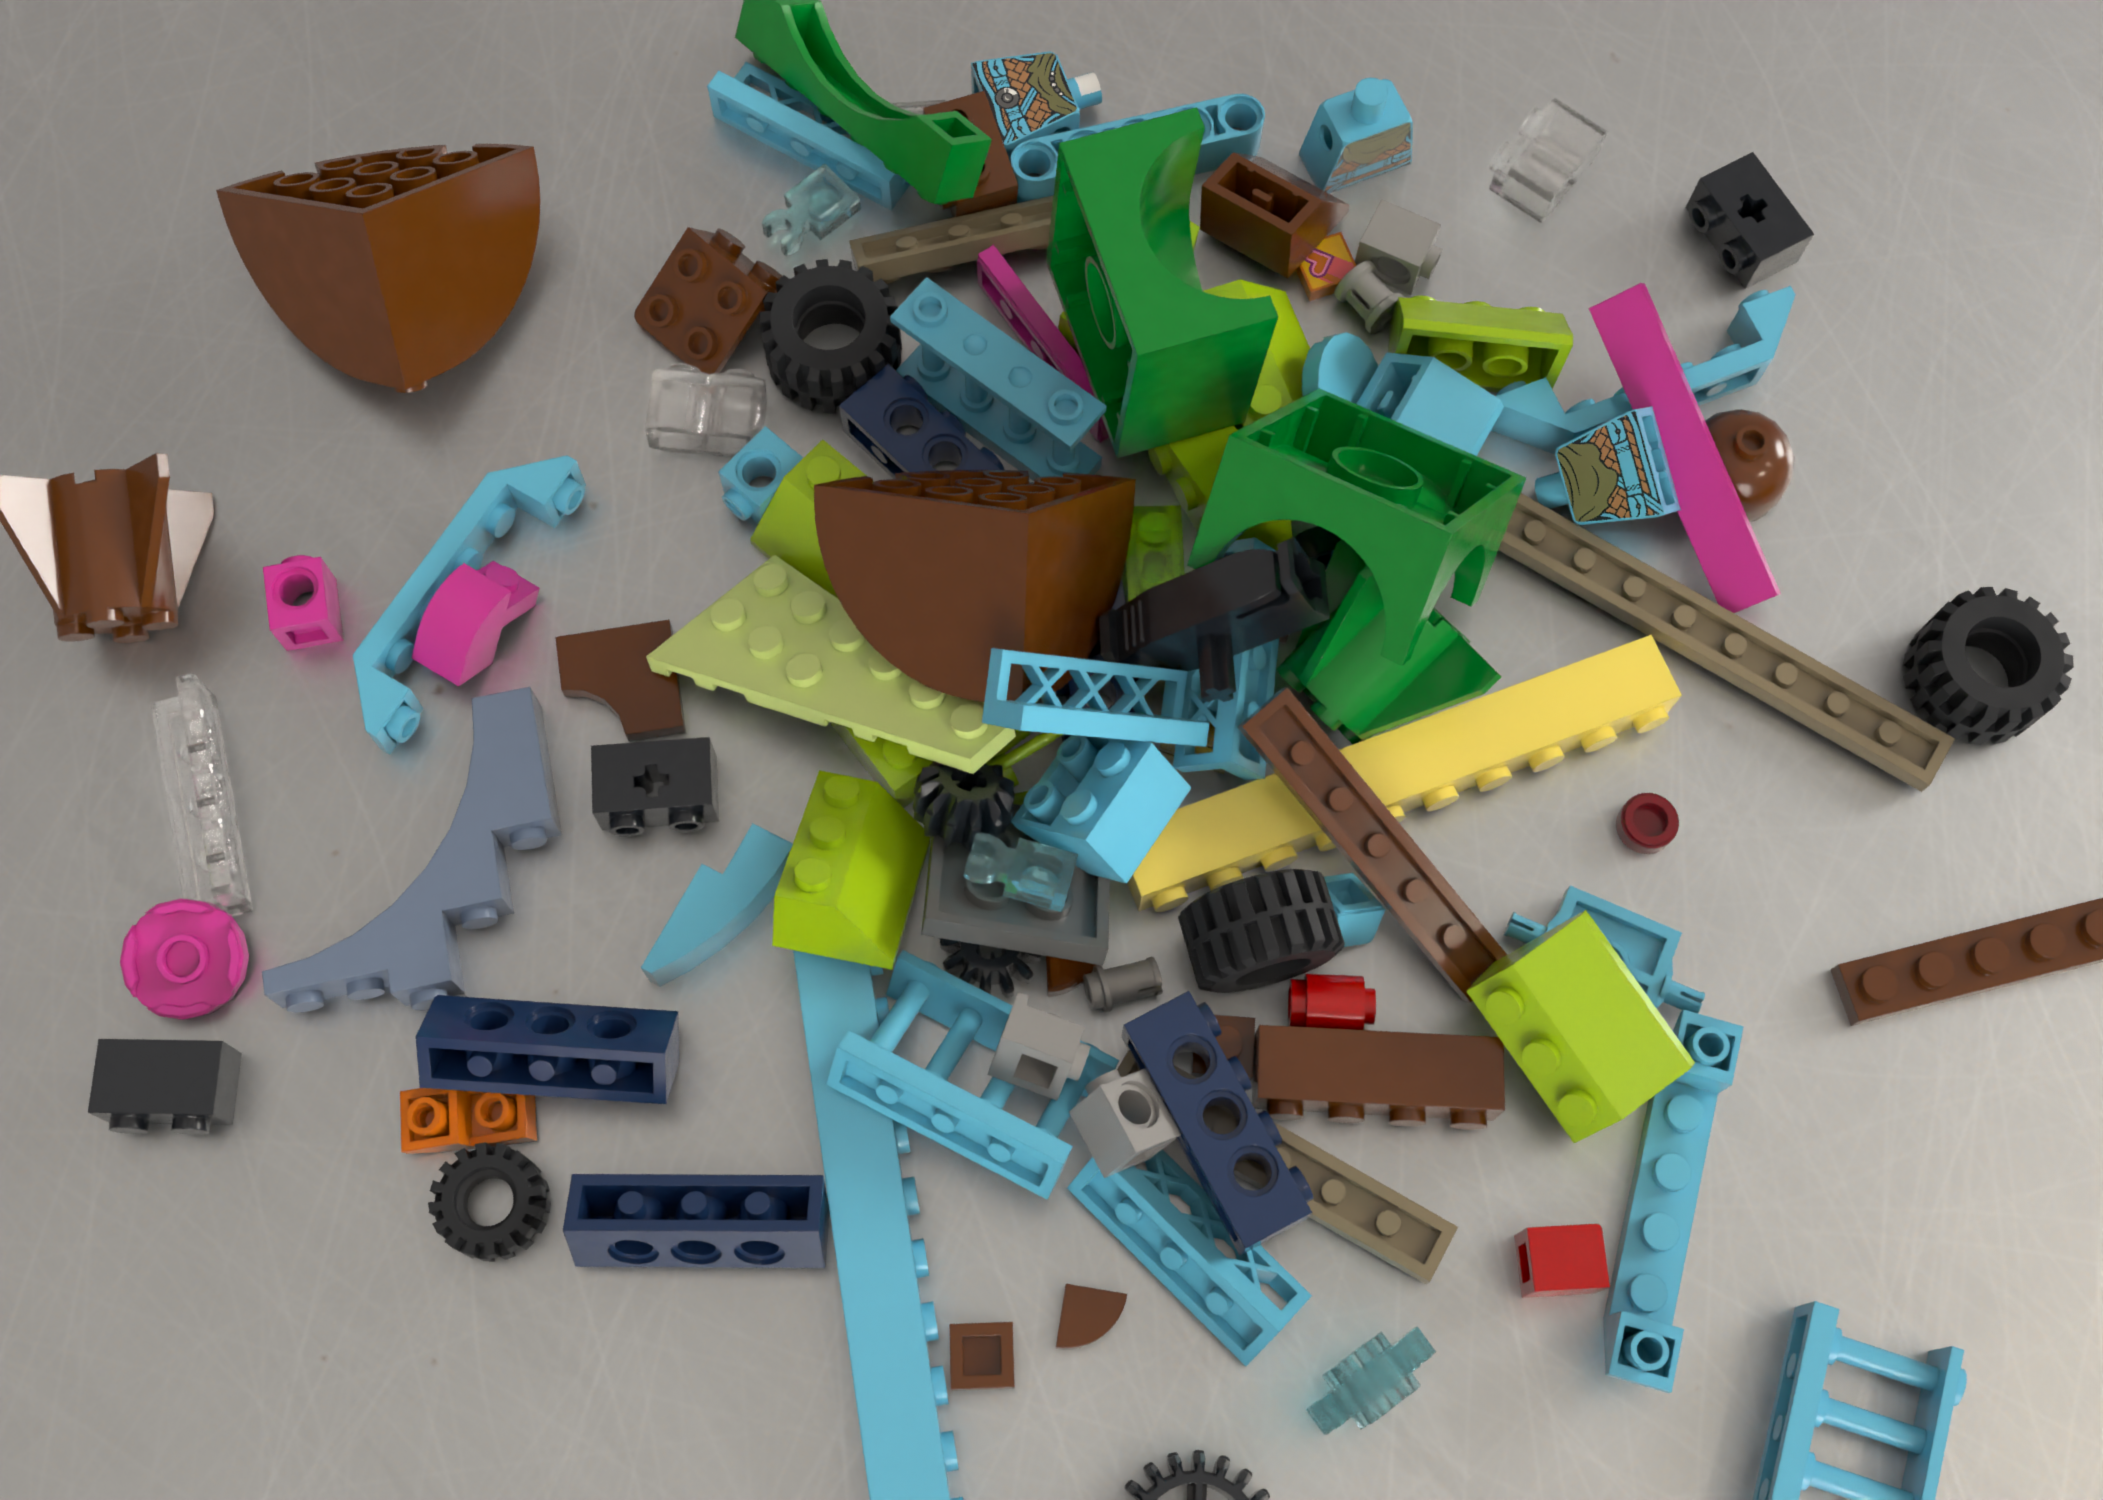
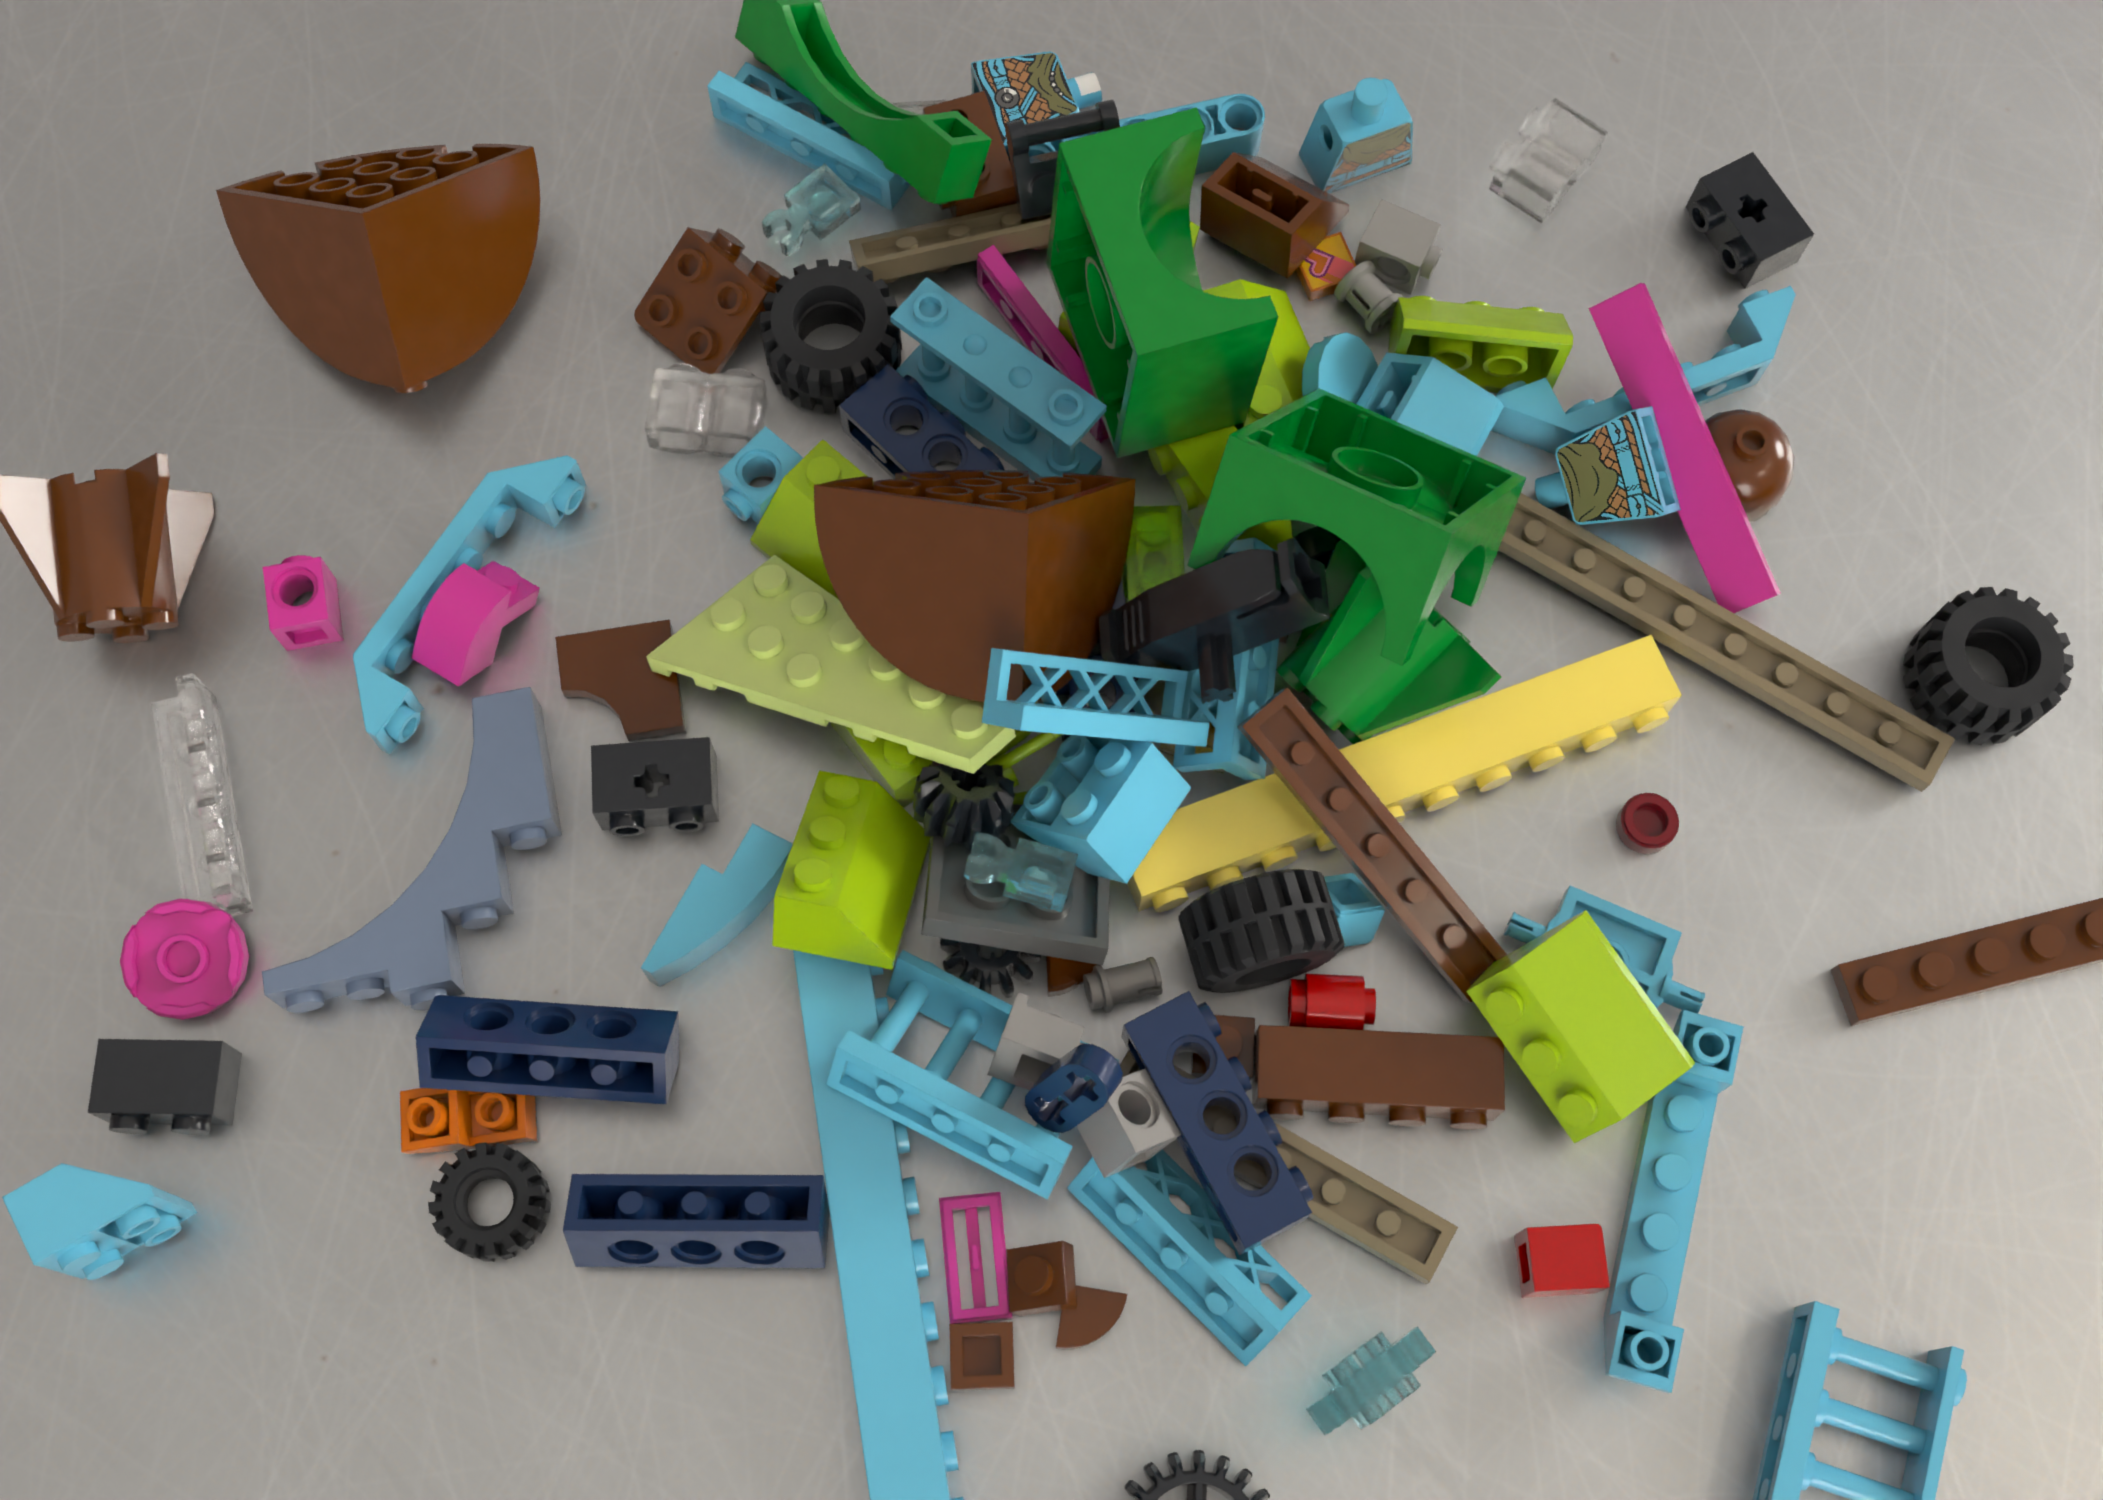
(89, 1219): none -> medium azure slope
(980, 1312): none -> dark pink tile
(1036, 174): none -> black plate
(1041, 1278): none -> reddish brown plate
(1079, 1096): none -> dark blue beam

